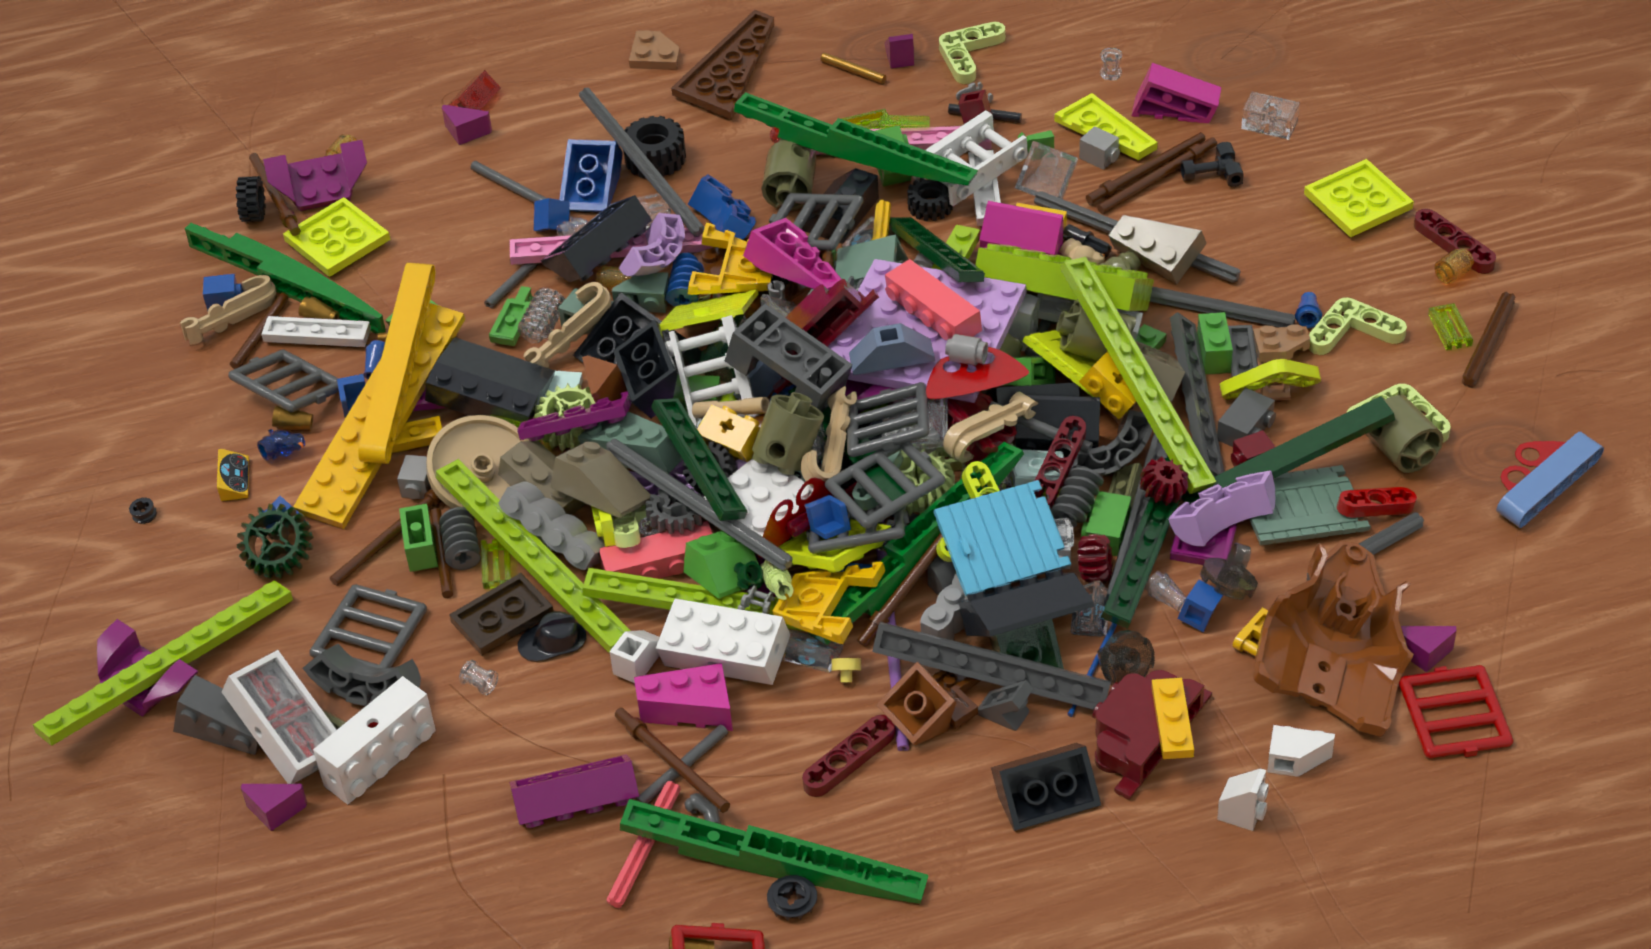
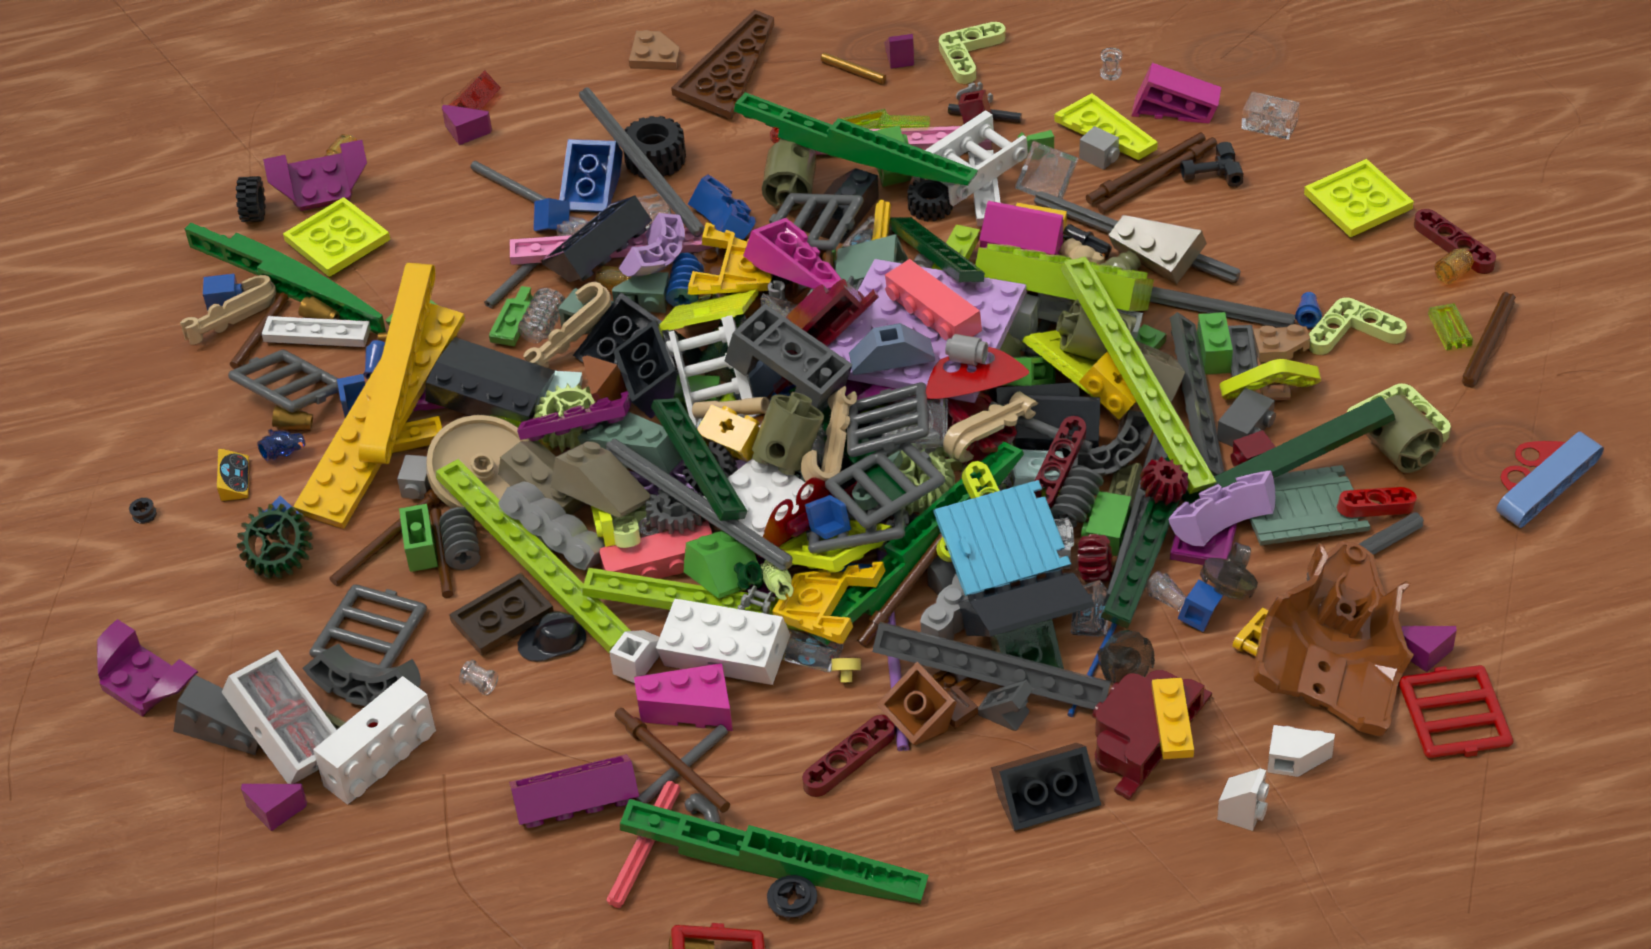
(152, 667): lime plate -> none
(287, 216): reddish brown bar -> none
(495, 546): clear neon green tile -> none

